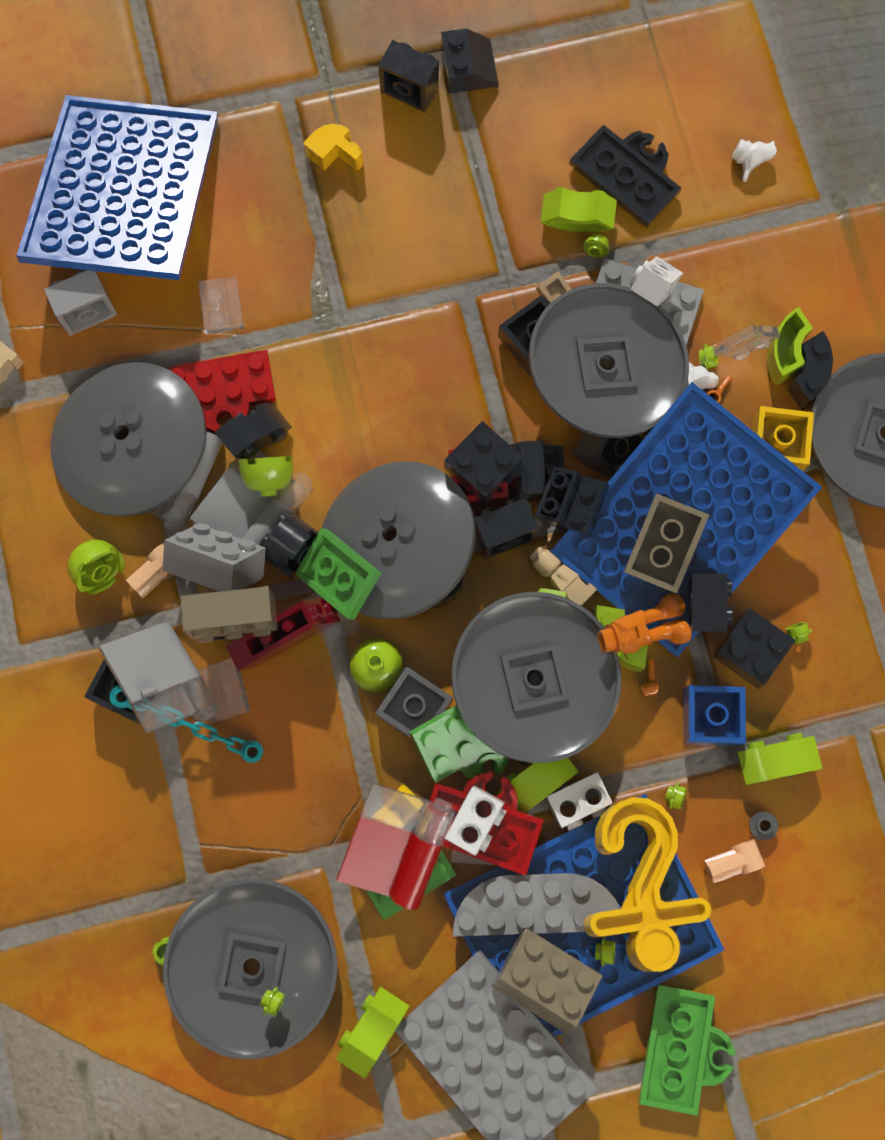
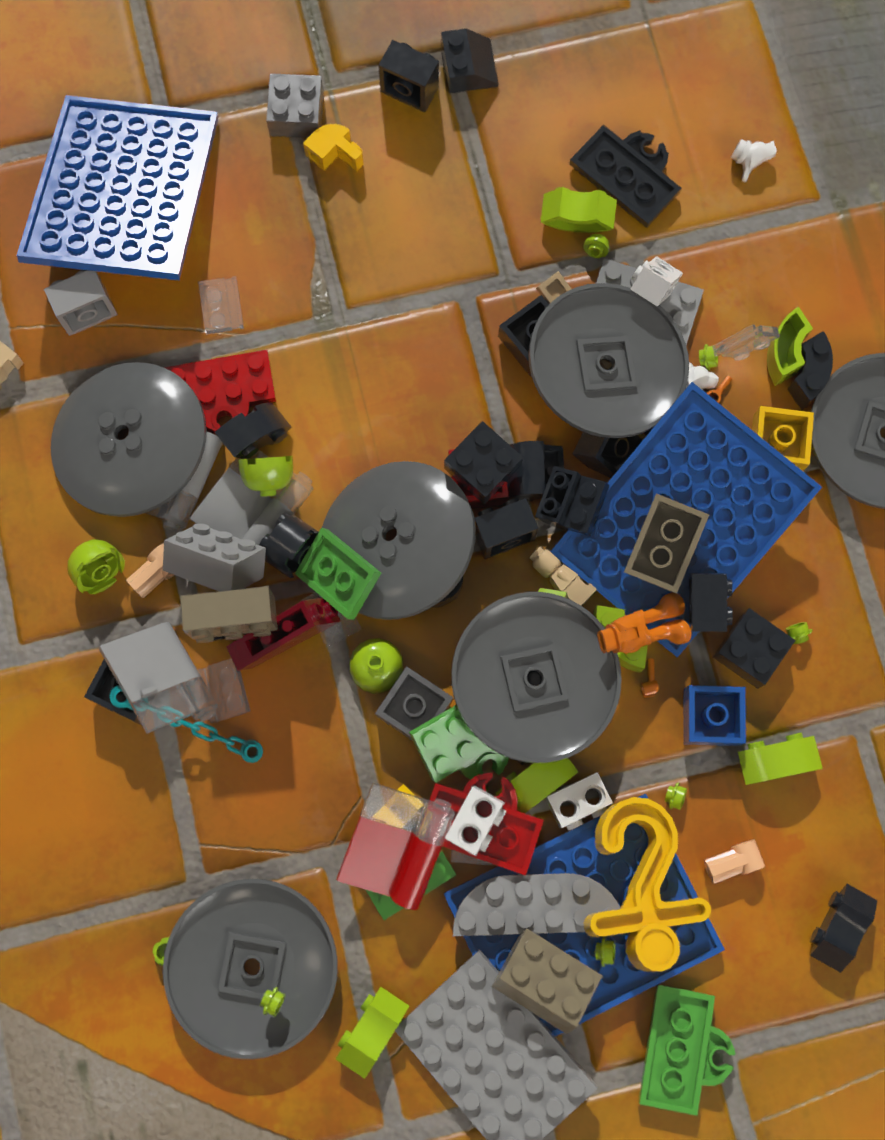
(294, 105): none -> flat silver brick
(754, 825): dark grey plate -> none
(843, 927): none -> black brick

